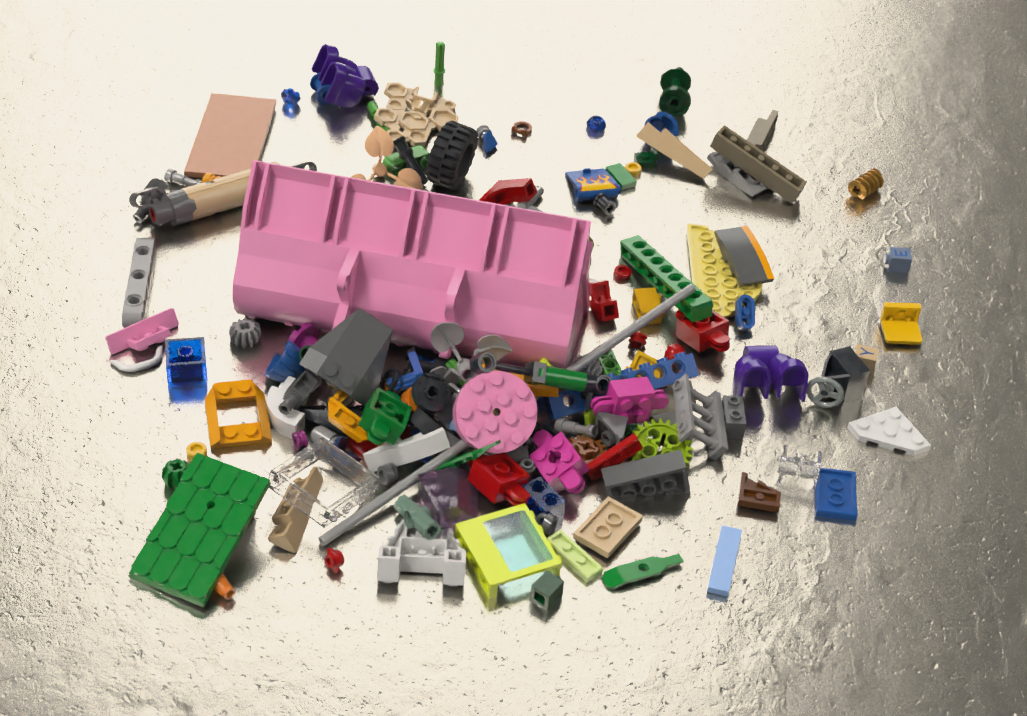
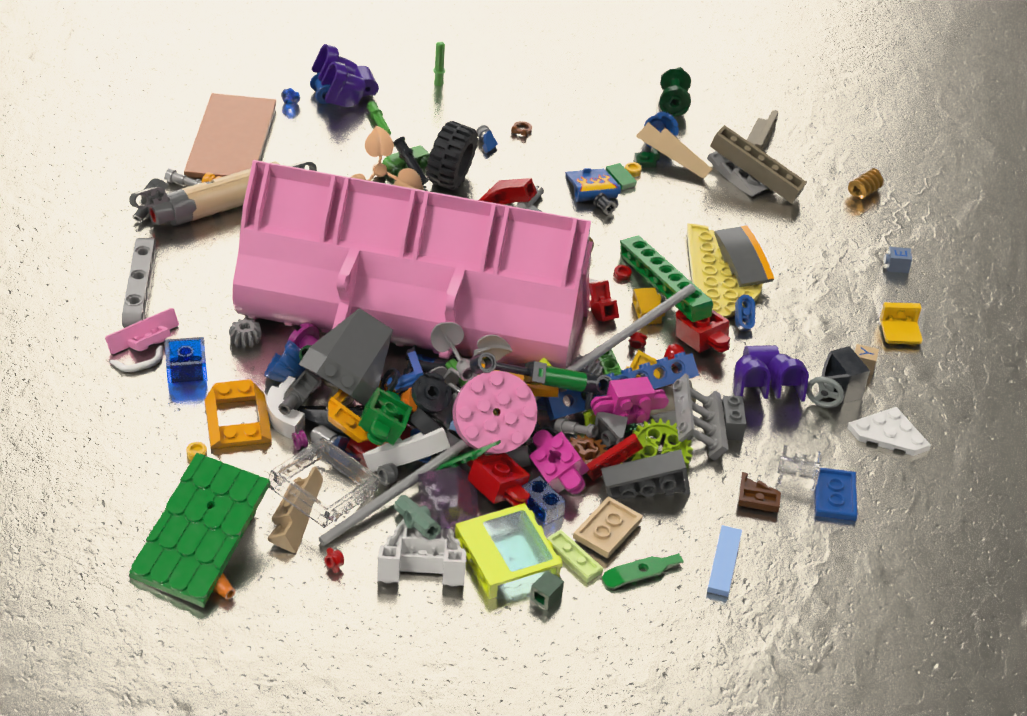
(173, 472): green piece -> none
(414, 122): tan piece -> none
(529, 466): dark grey pin -> none
(549, 523): dark grey tile -> none
(596, 124): clear blue plate -> none

